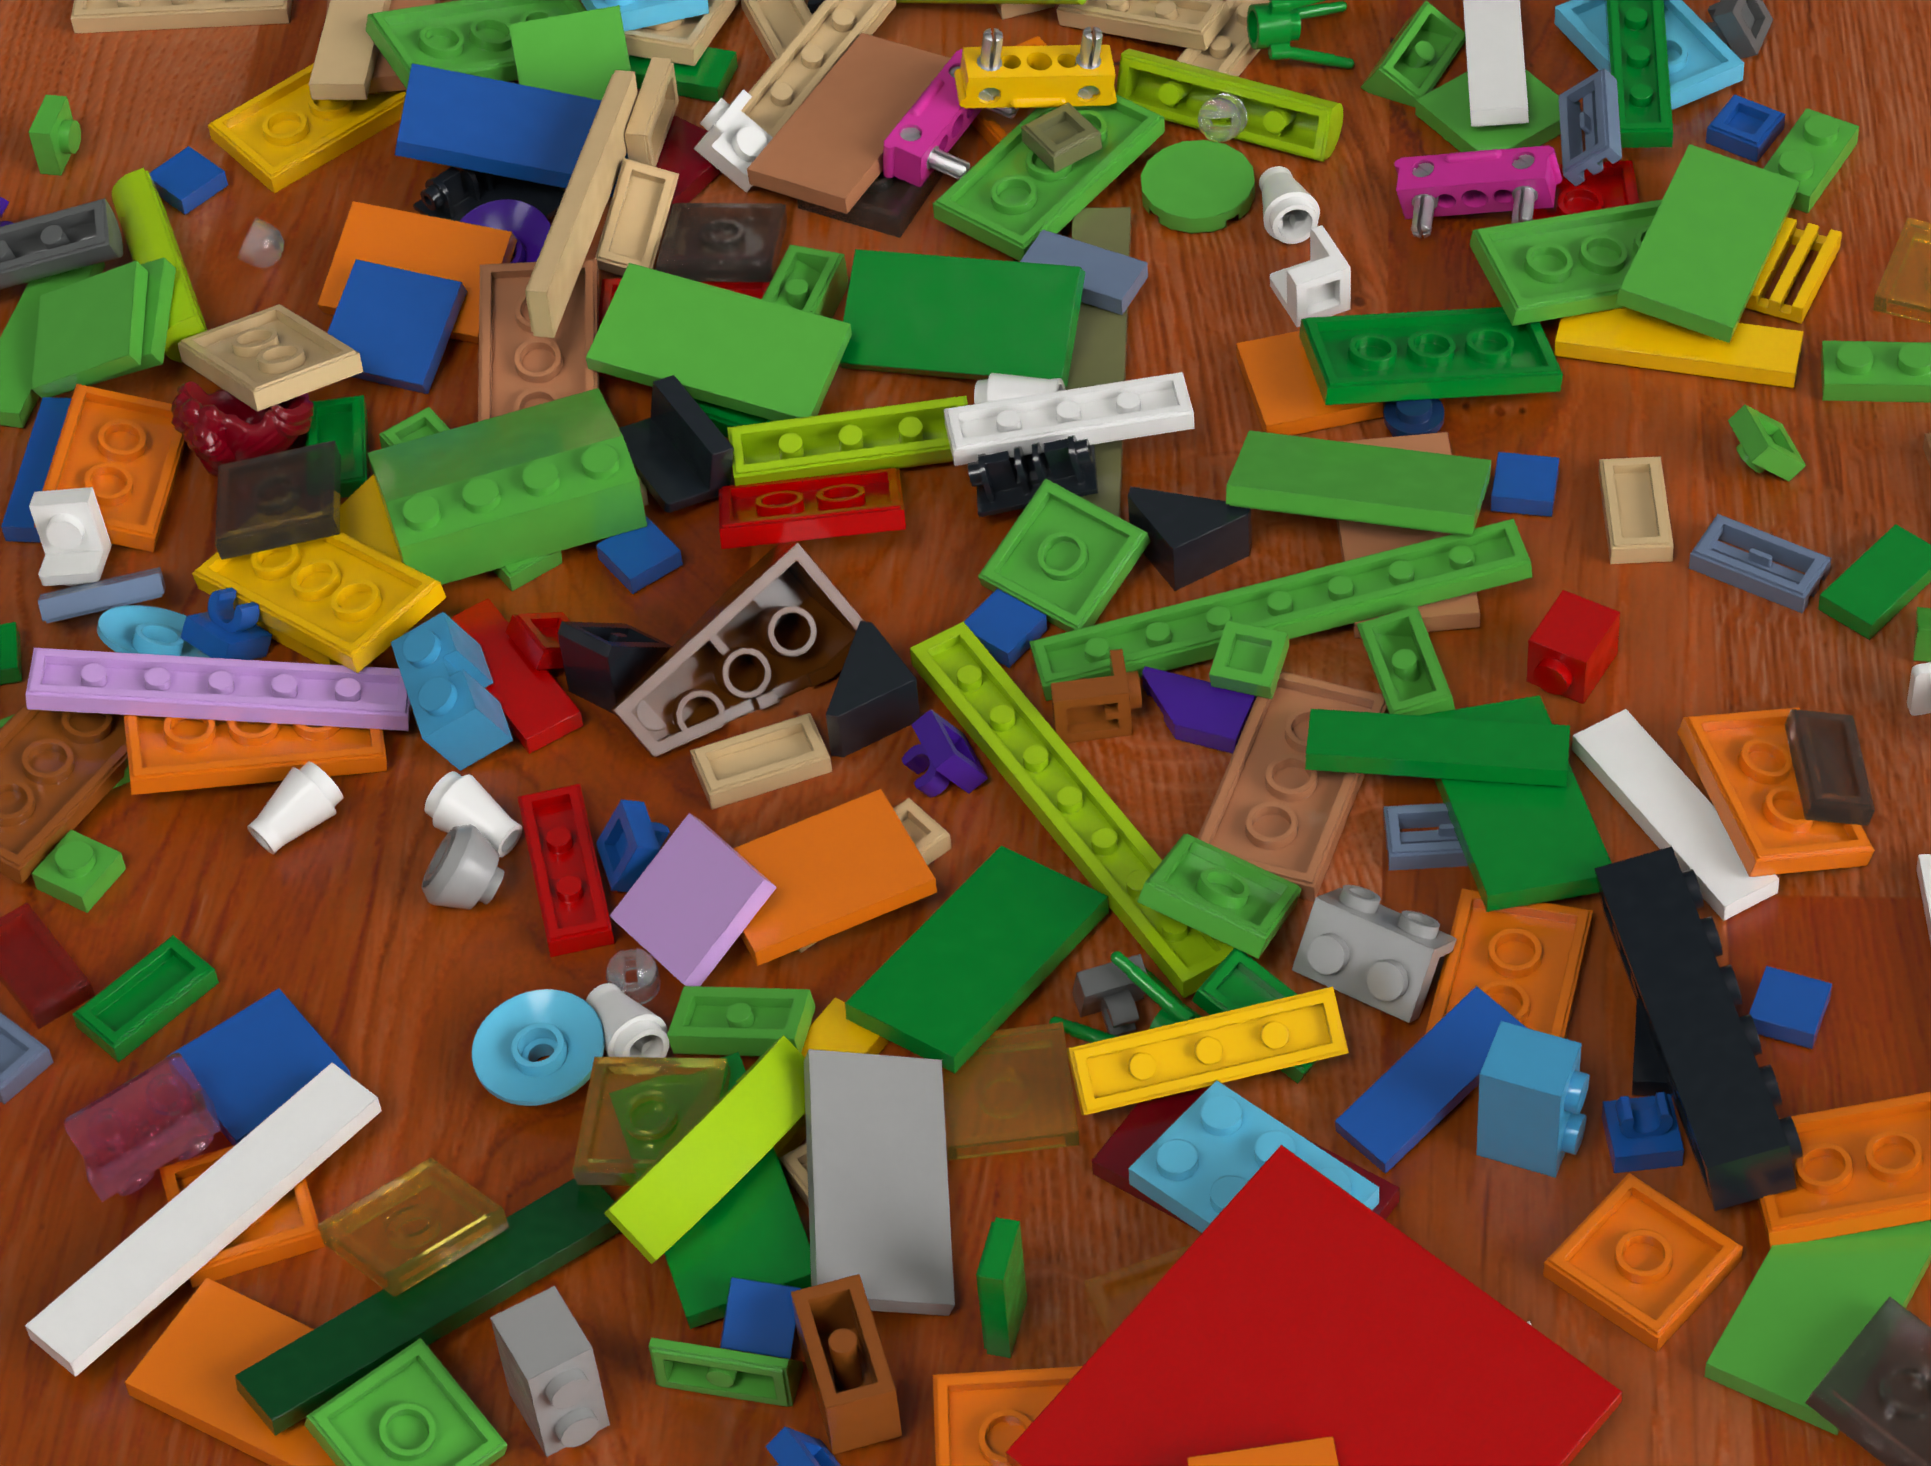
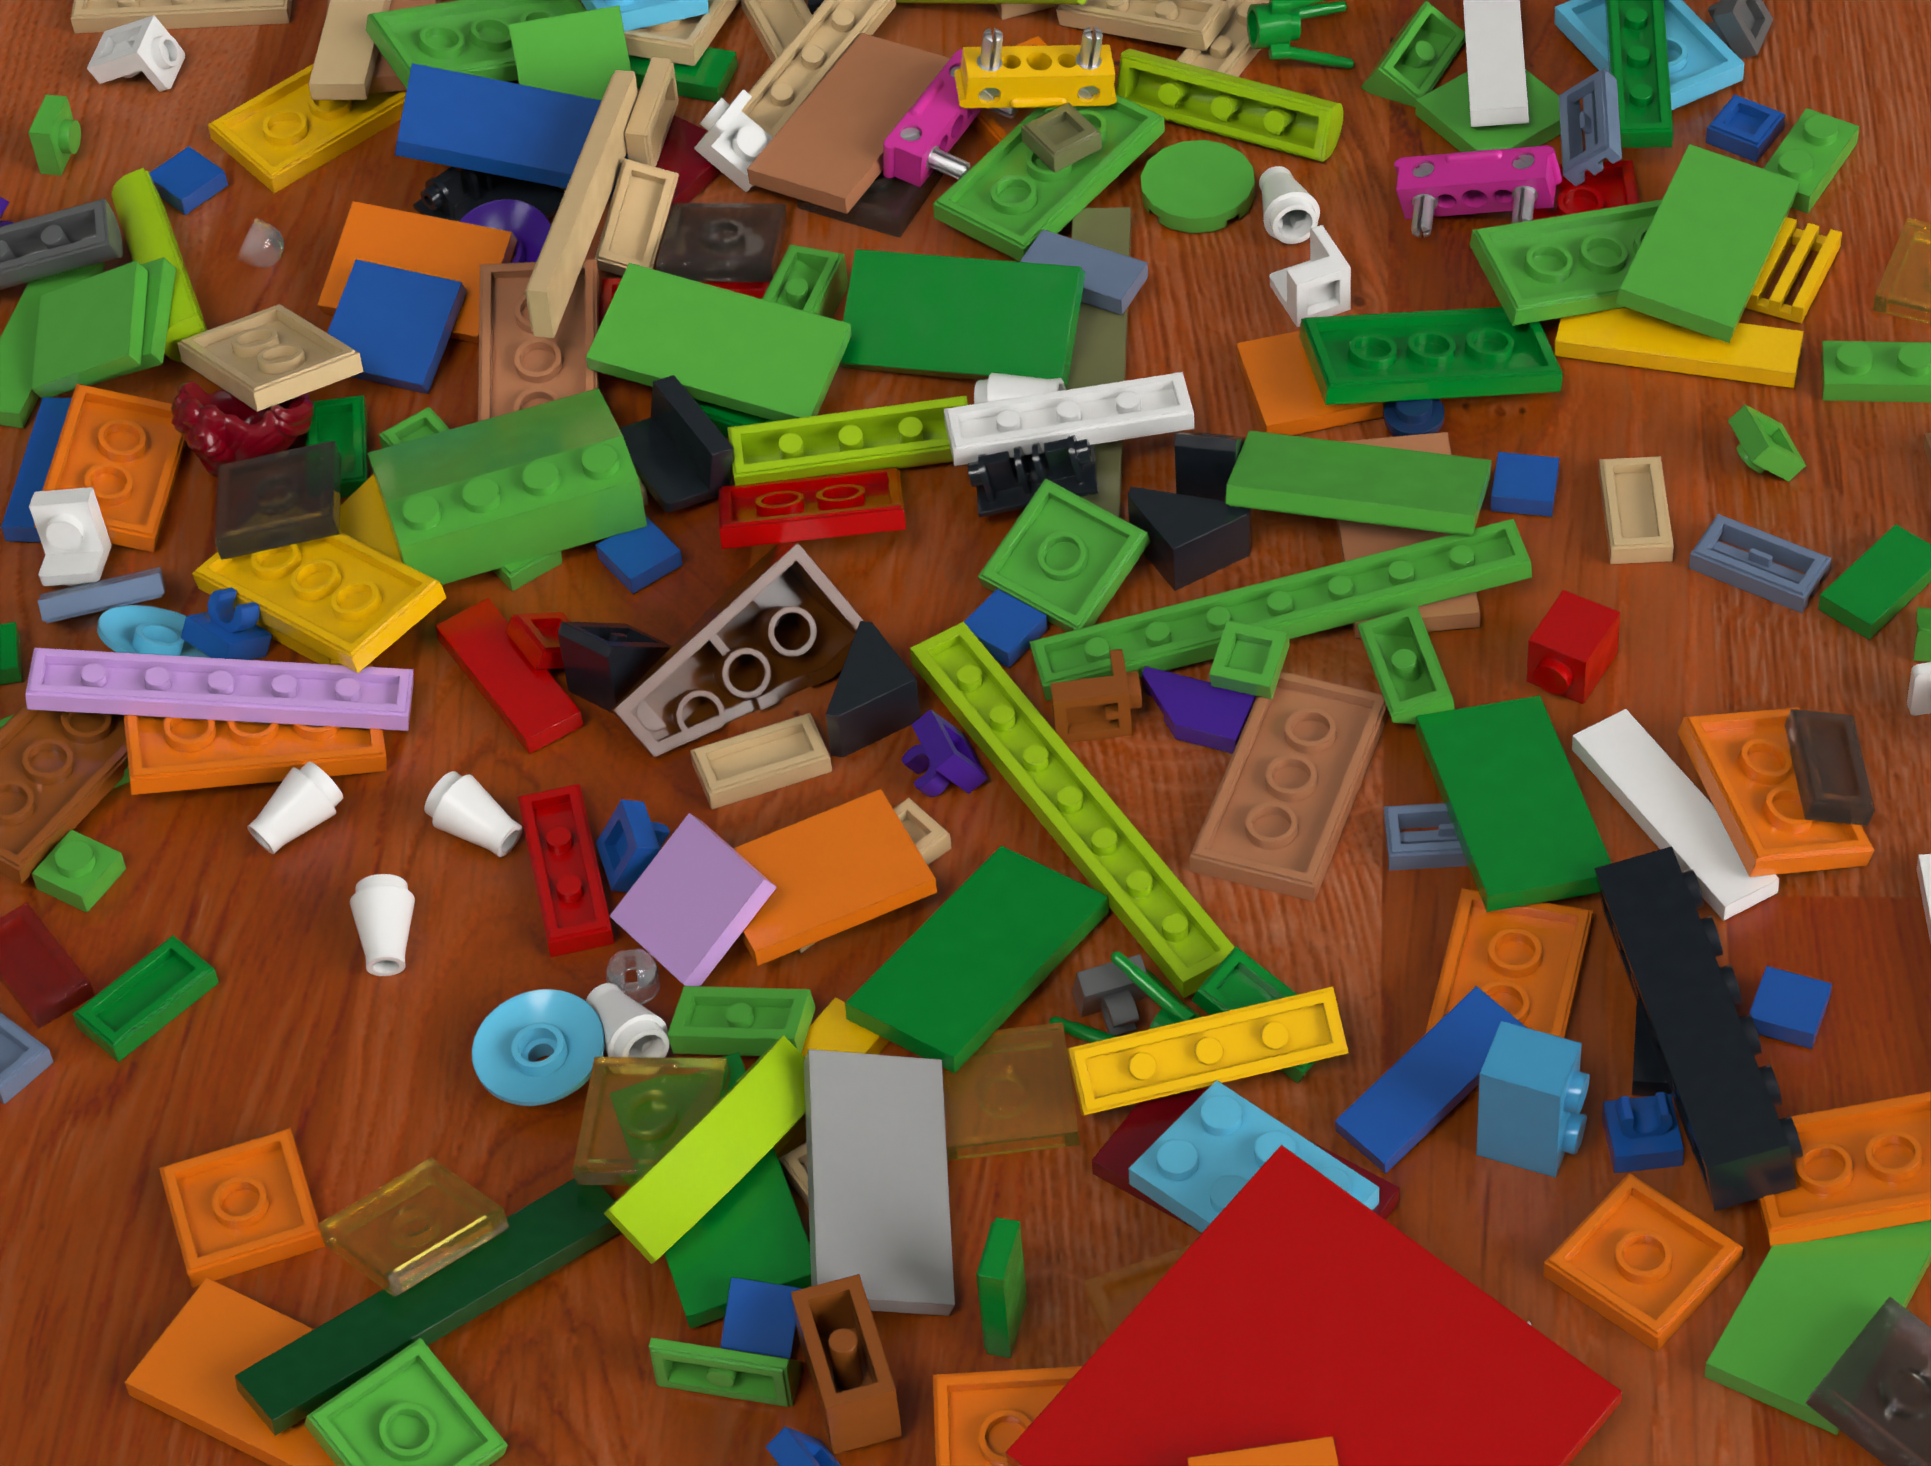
(138, 48): none -> white bracket
(143, 1127): clear pink bracket -> none
(202, 1219): white tile -> none
(257, 1062): blue tile -> none
(383, 921): none -> white cone
(447, 691): dark azure brick -> none
(463, 870): light grey cone -> none
(550, 1371): light grey brick -> none
(1205, 463): none -> black slope
(1218, 107): clear hinge -> none
(1220, 895): bright green tile -> none
(1372, 950): light grey bracket -> none
(1438, 747): green tile -> none

